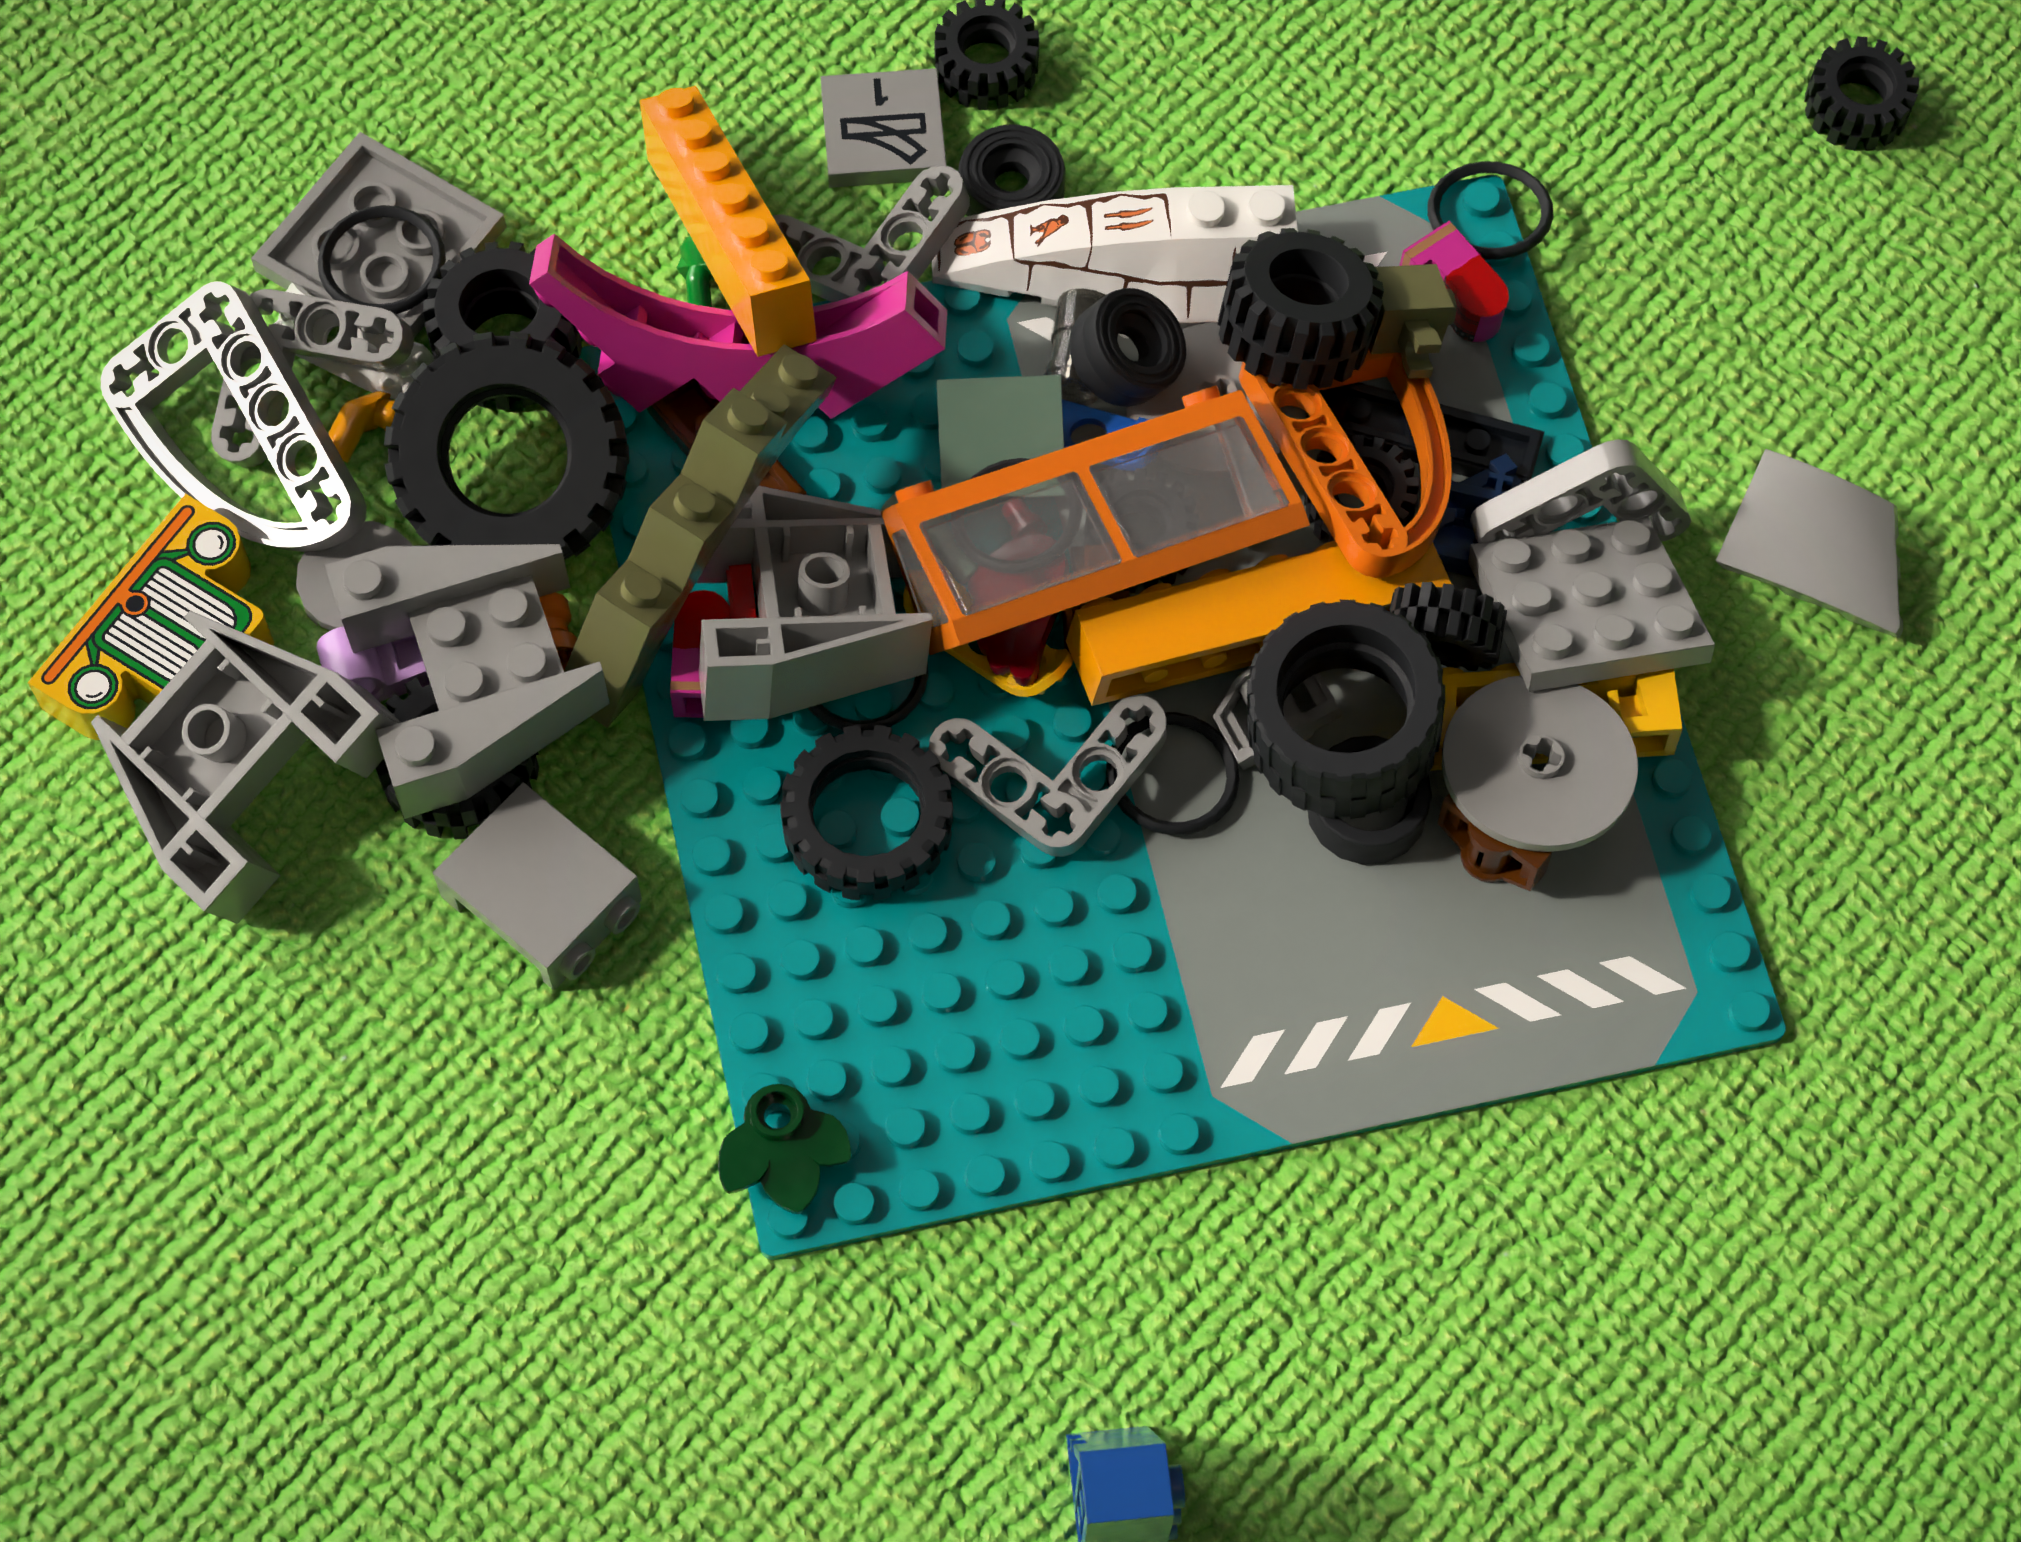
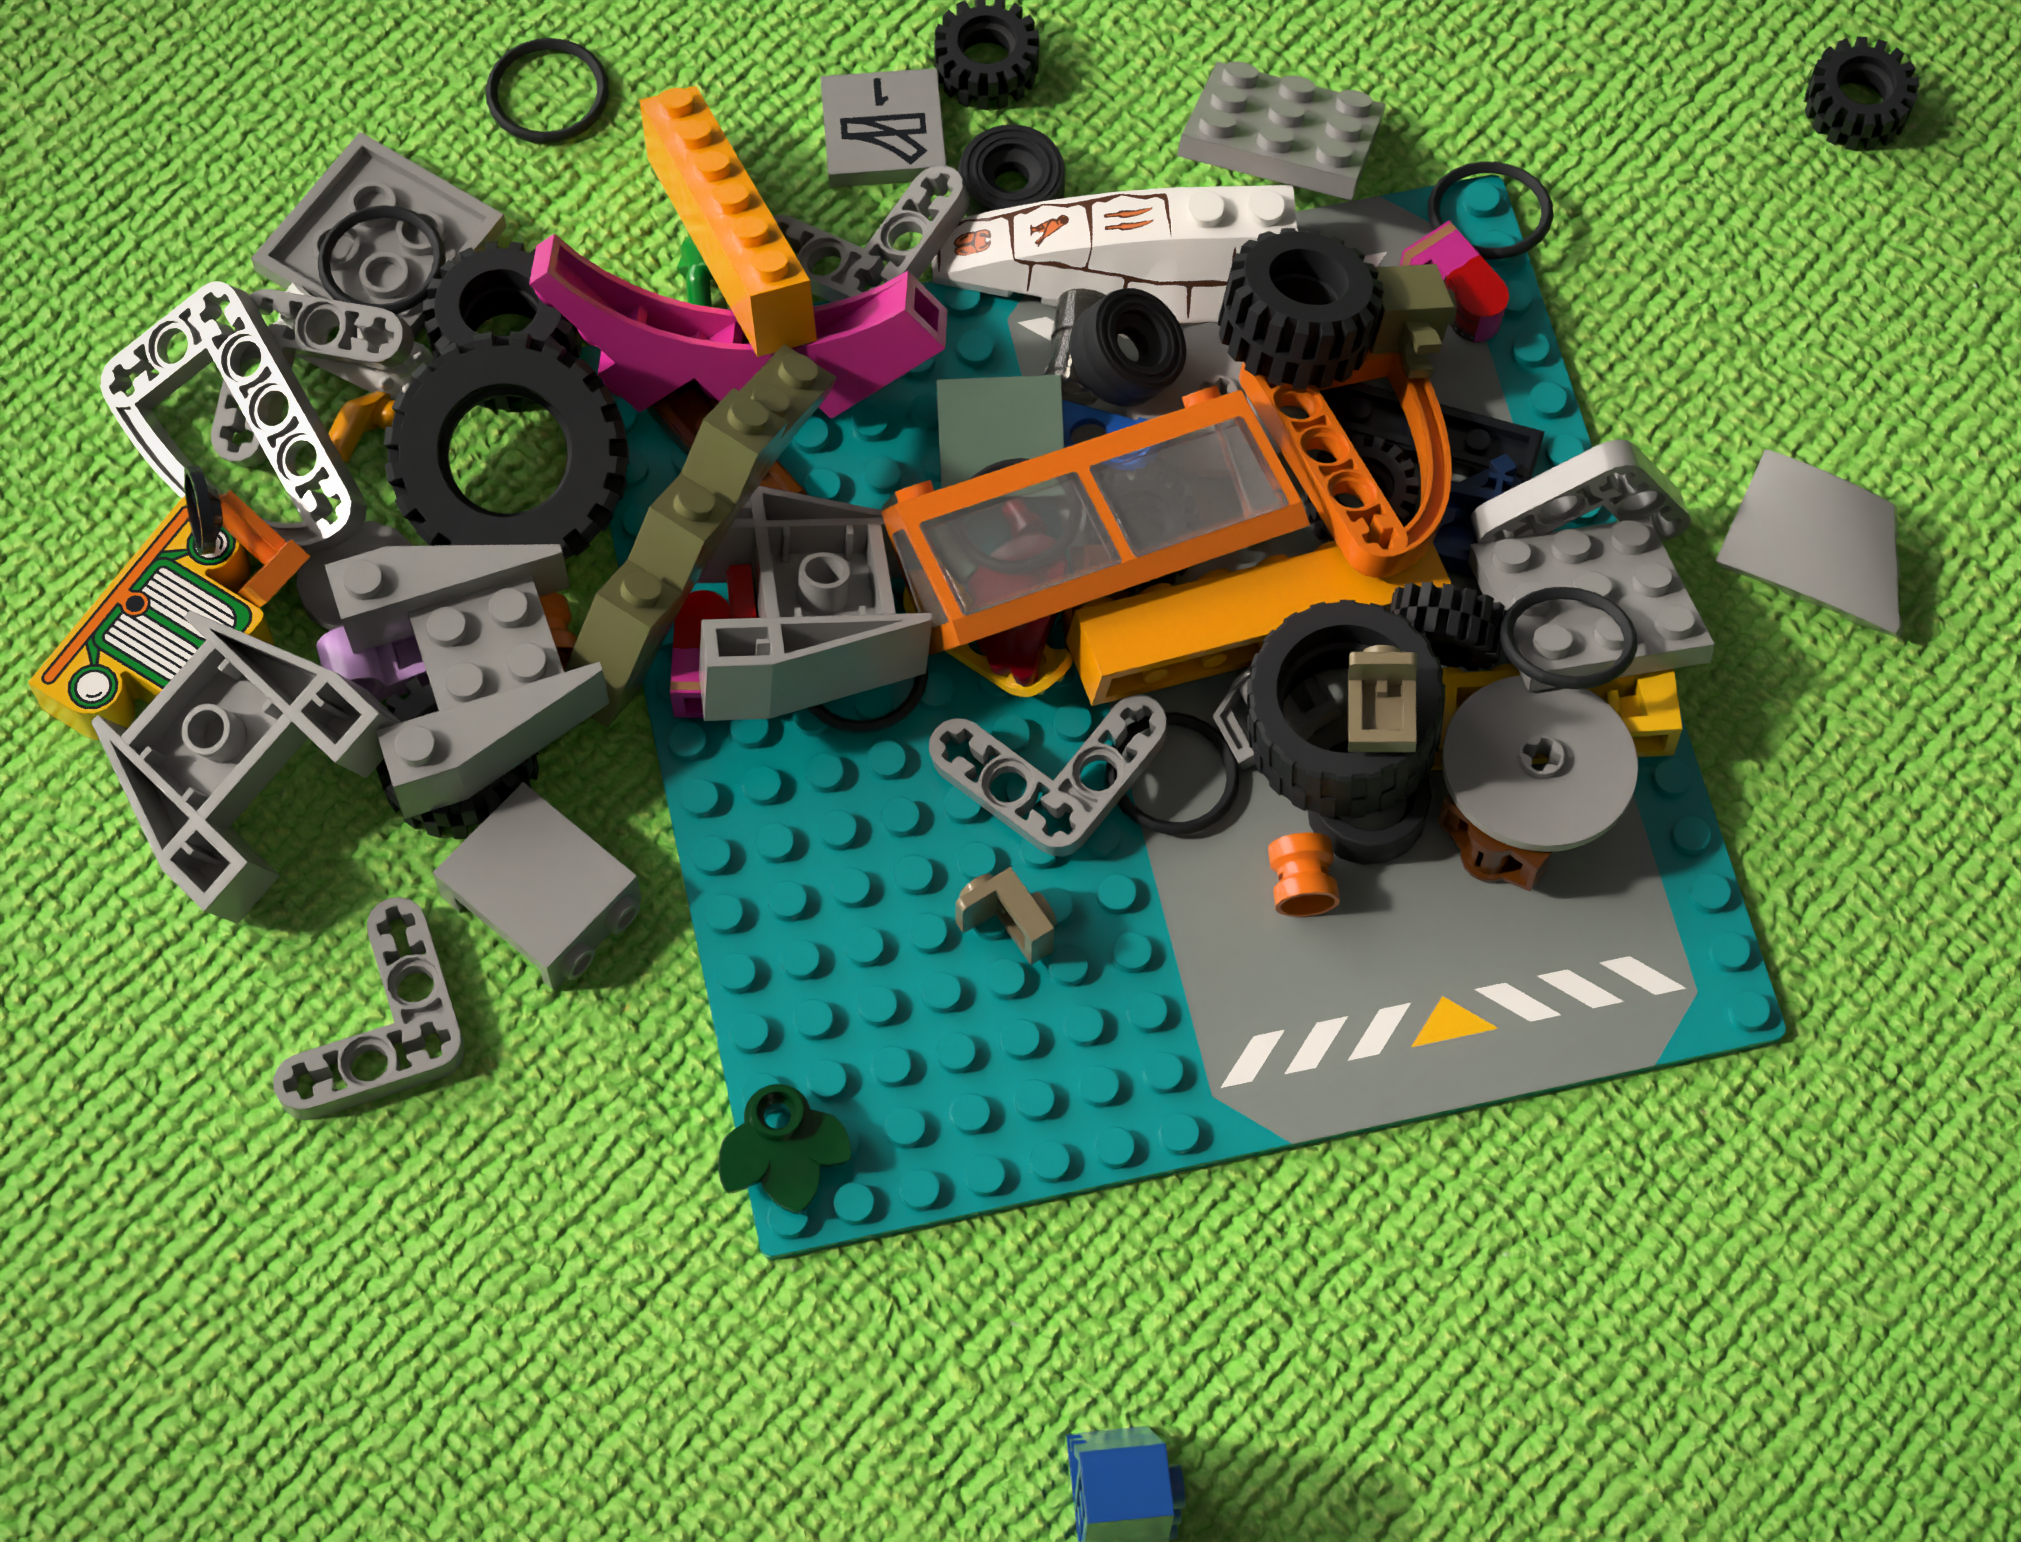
(212, 511): none -> orange piece
(410, 1026): none -> light grey beam
(549, 136): none -> black tyre
(855, 752): black tyre -> none
(1023, 915): none -> dark tan bracket
(1282, 129): none -> light grey plate
(1303, 873): none -> orange wheel
(1382, 700): none -> dark tan bracket
(1560, 681): none -> black tyre

